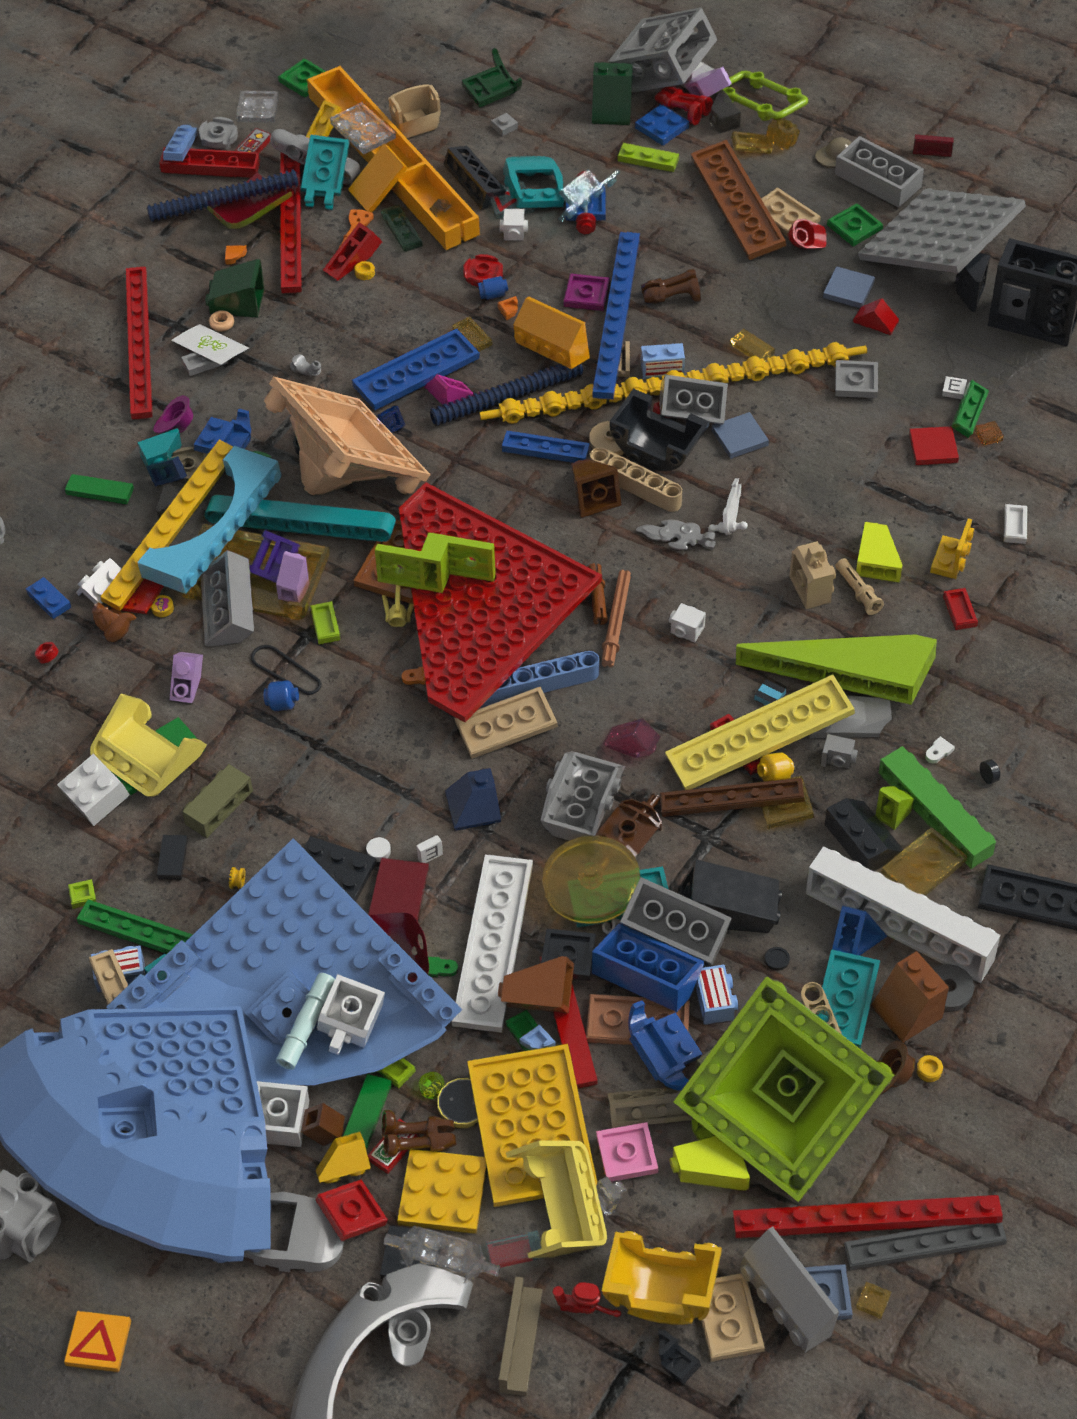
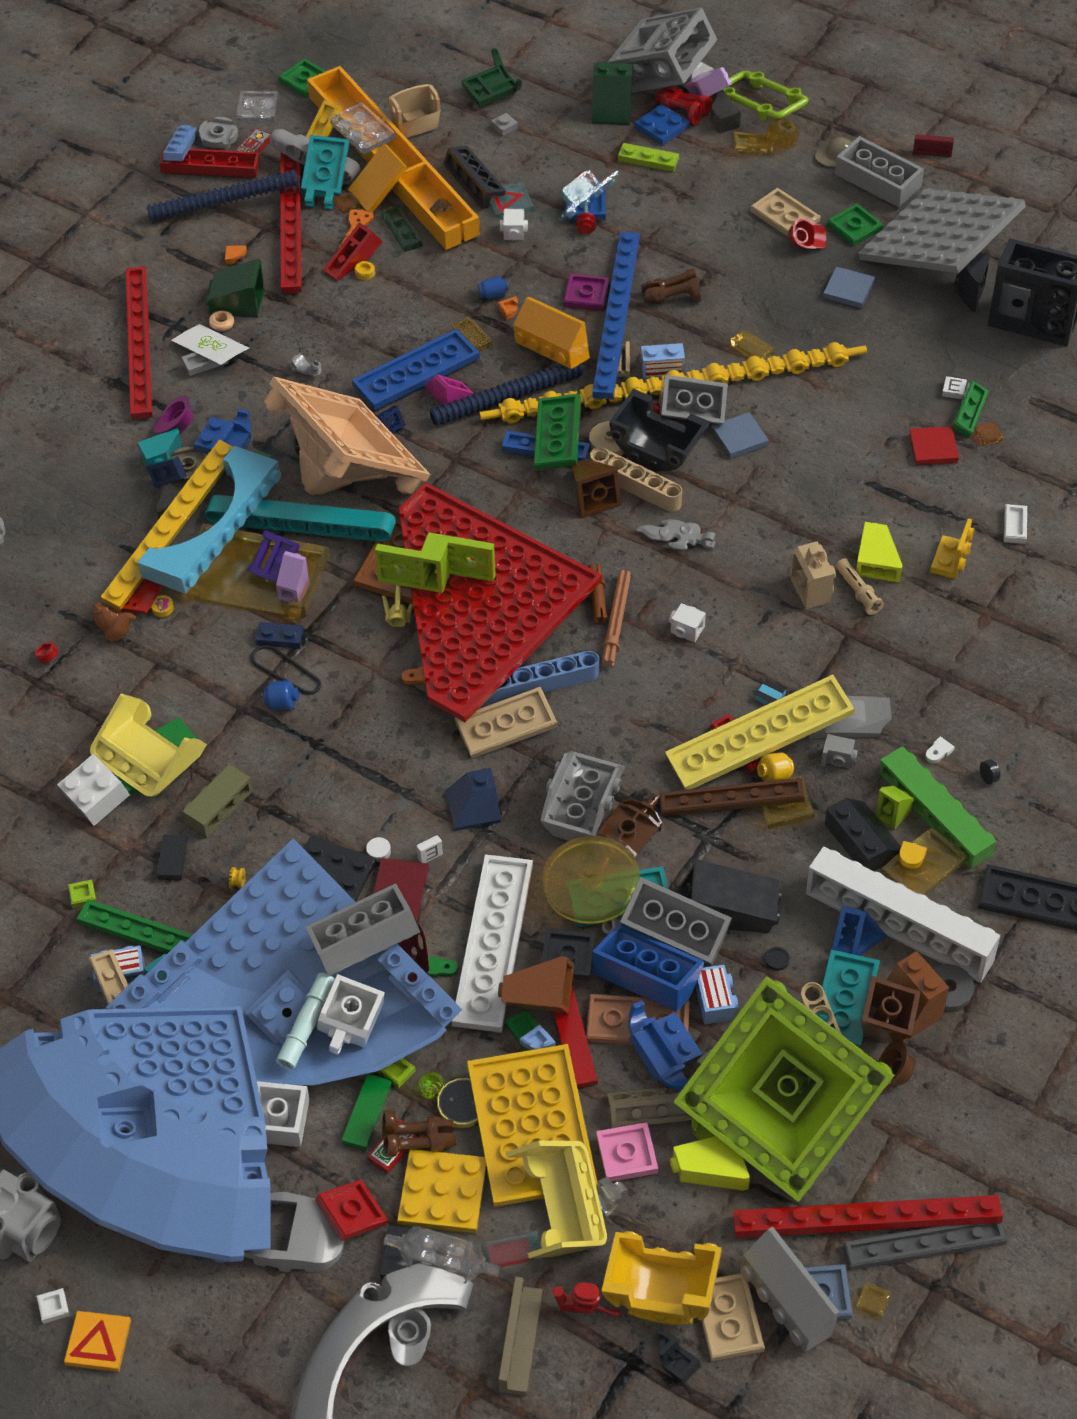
(48, 598): blue plate -> none
(53, 1306): none -> white tile
(95, 585): white bracket -> none
(99, 489): green tile -> none
(185, 676): lavender slope -> none
(227, 600): light grey slope -> none
(244, 212): dark red piece -> none
(279, 635): none -> dark blue plate
(322, 1124): reddish brown brick -> none
(325, 622): lime tile -> none
(344, 1157): yellow slope -> none
(346, 202): none -> clear orange tile
(362, 929): none -> light grey brick
(481, 268): red tile -> none
(530, 166): teal slope -> none
(557, 431): none -> green tile
(633, 738): clear pink slope -> none
(730, 513): white piece -> none
(738, 200): dark orange plate -> none
(856, 379): light grey plate -> none
(866, 665): lime slope -> none
(877, 316): red slope -> none
(889, 1011): none -> reddish brown slope
(911, 855): none -> yellow tile
(929, 1068): yellow tile -> none
(960, 609): red tile -> none

